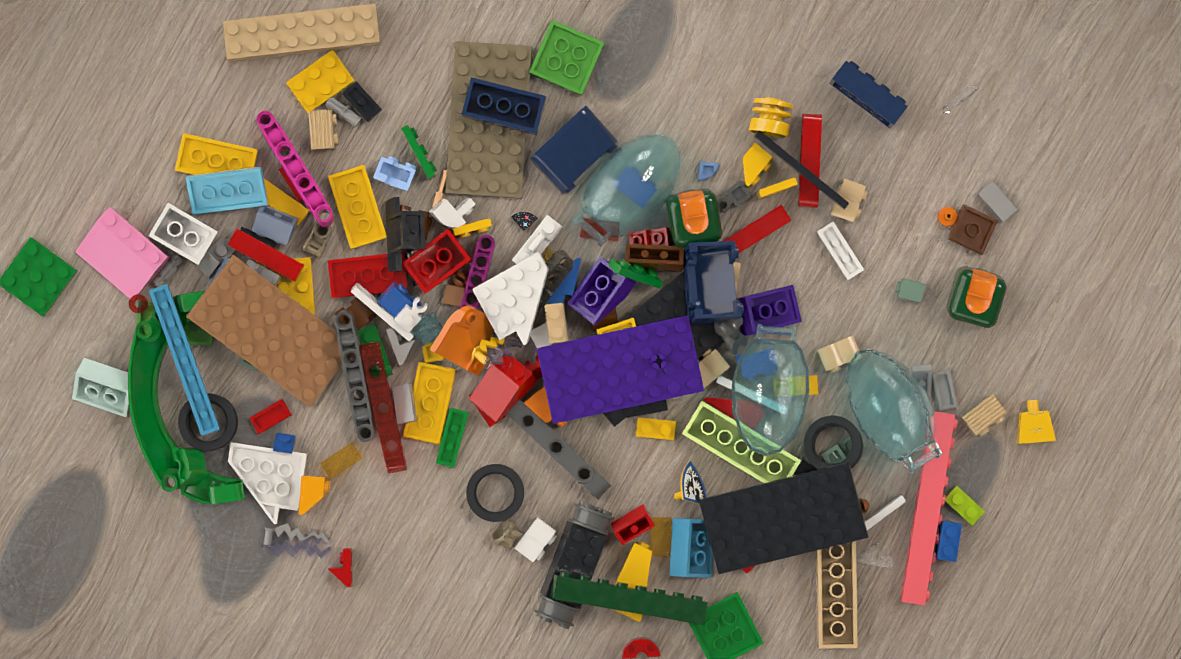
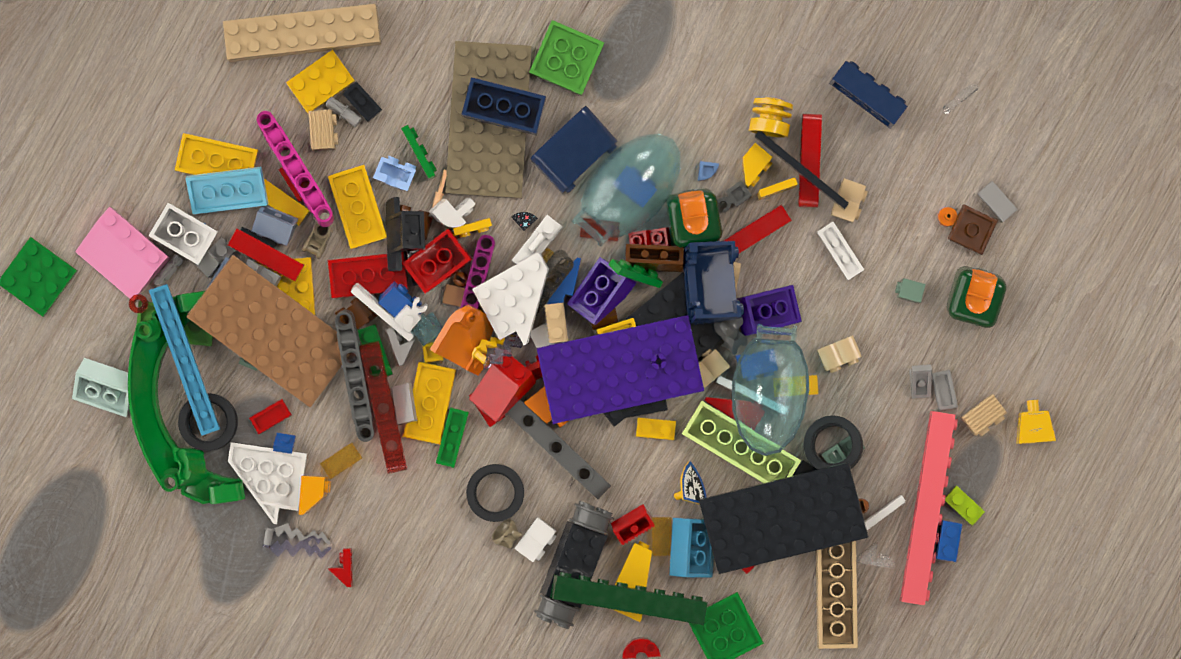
(891, 408): clear light blue windscreen -> none

